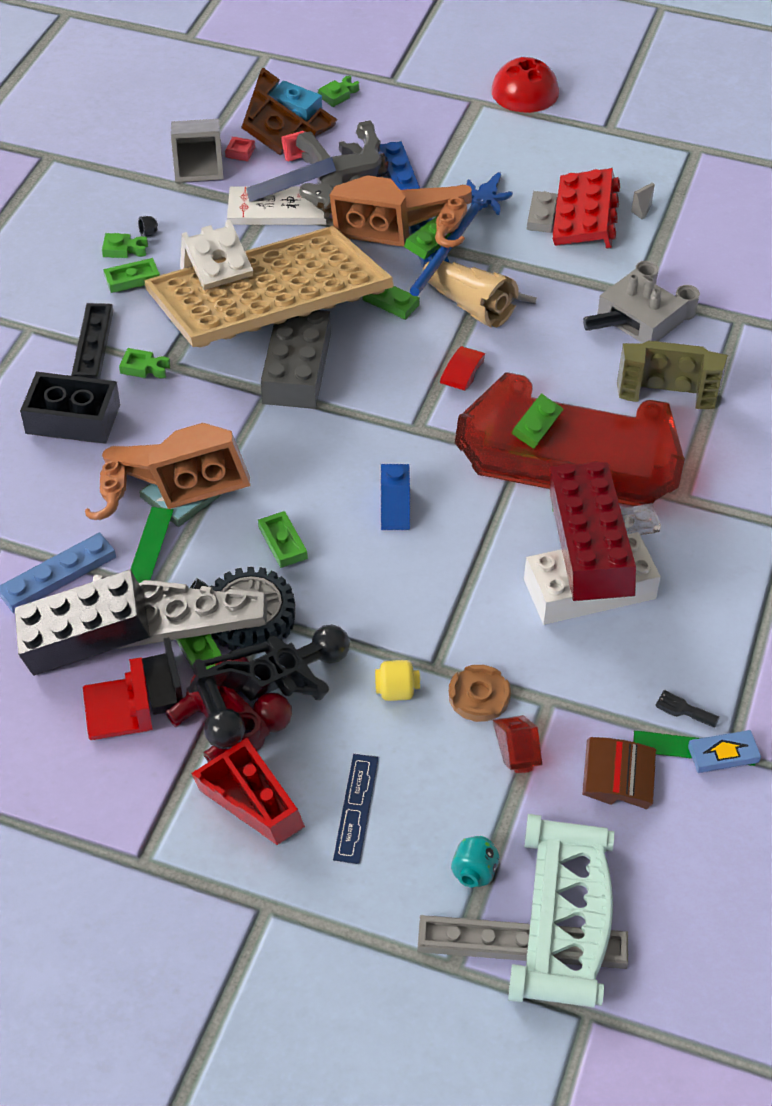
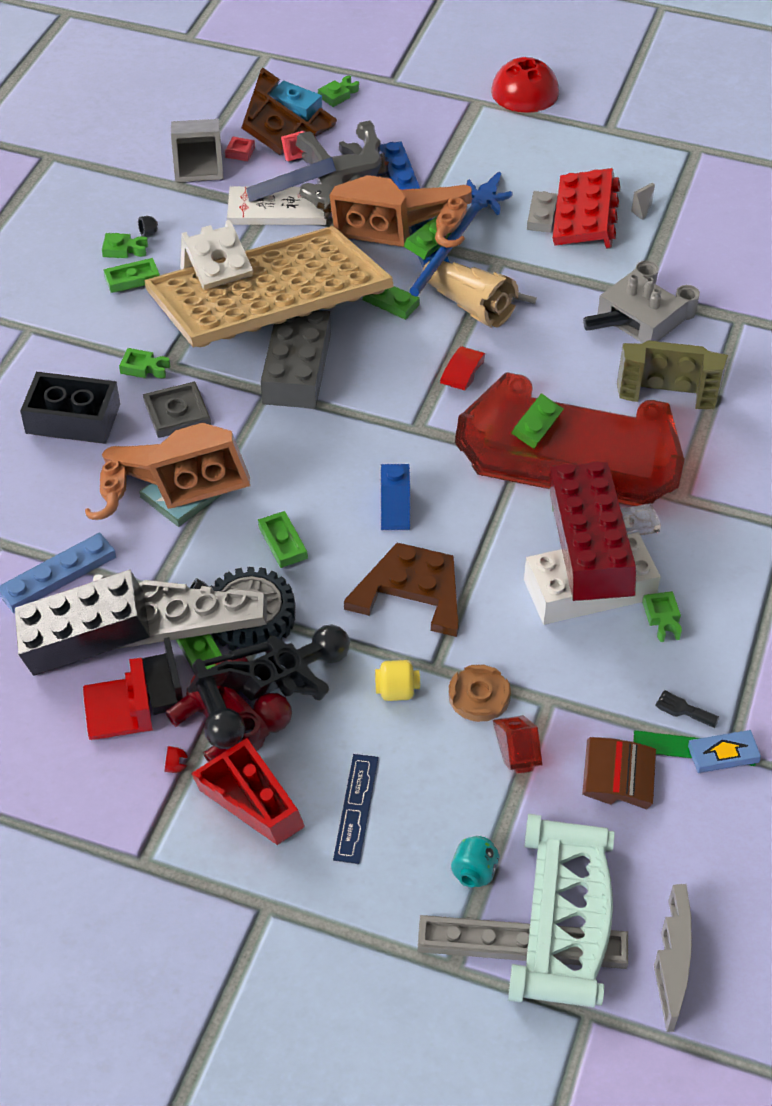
(93, 340): black tile -> none
(151, 543): green sticker -> none
(172, 760): none -> red hinge
(176, 408): none -> dark grey tile
(412, 575): none -> reddish brown wing
(663, 611): none -> bright green plate
(673, 962): none -> light grey slope

